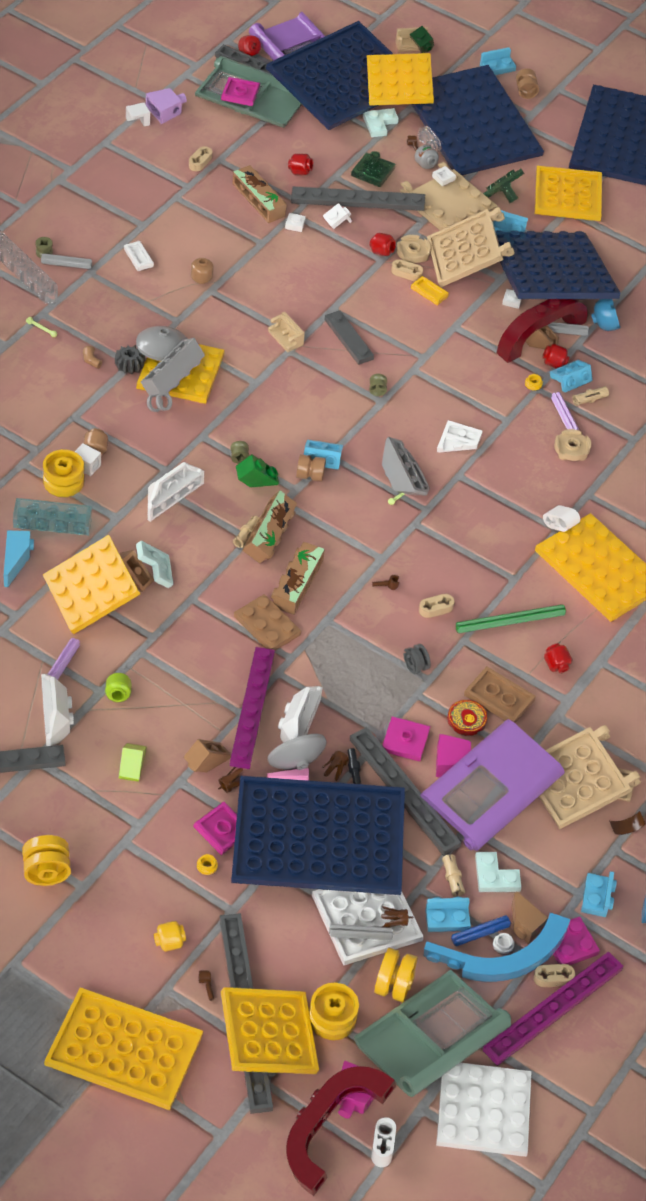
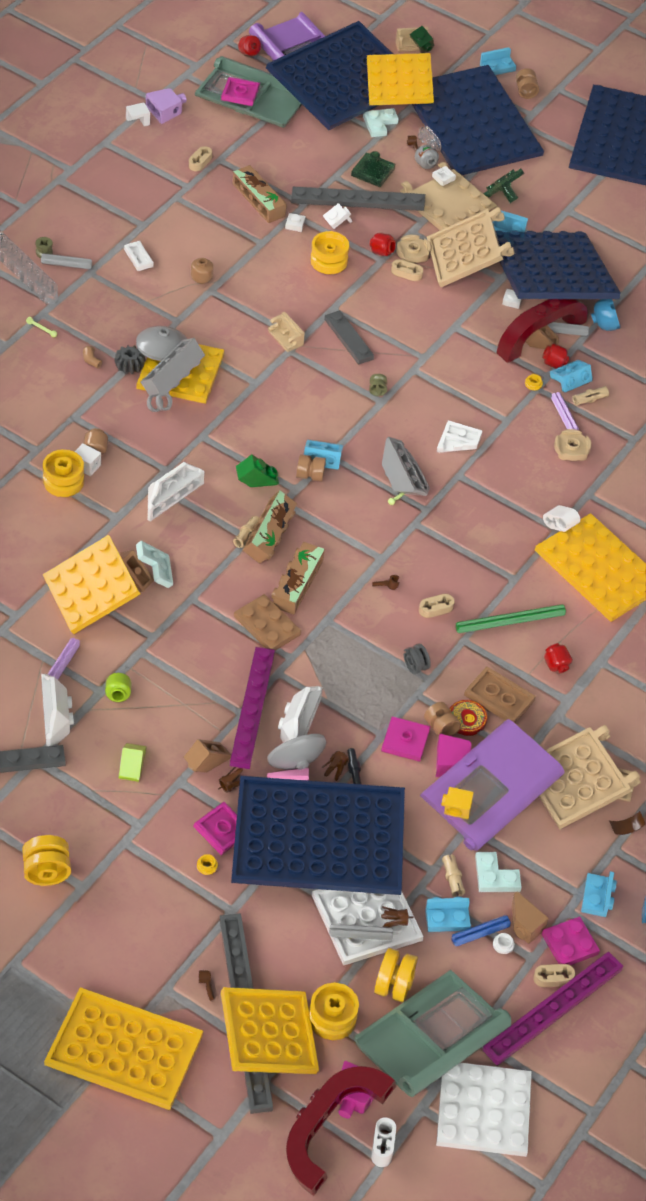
(16, 553): medium azure slope -> none
(52, 516): clear light blue brick -> none
(170, 936): yellow head -> none
(239, 451): olive wheel -> none
(241, 57): dark grey plate -> none
(300, 164): red head -> none
(329, 252): none -> yellow wheel
(415, 805): dark grey plate -> none
(429, 290): yellow tile -> none
(442, 719): none -> medium nougat wheel
(457, 802): none -> yellow brick
(508, 966): dark azure arch -> none
(568, 193): yellow plate -> none

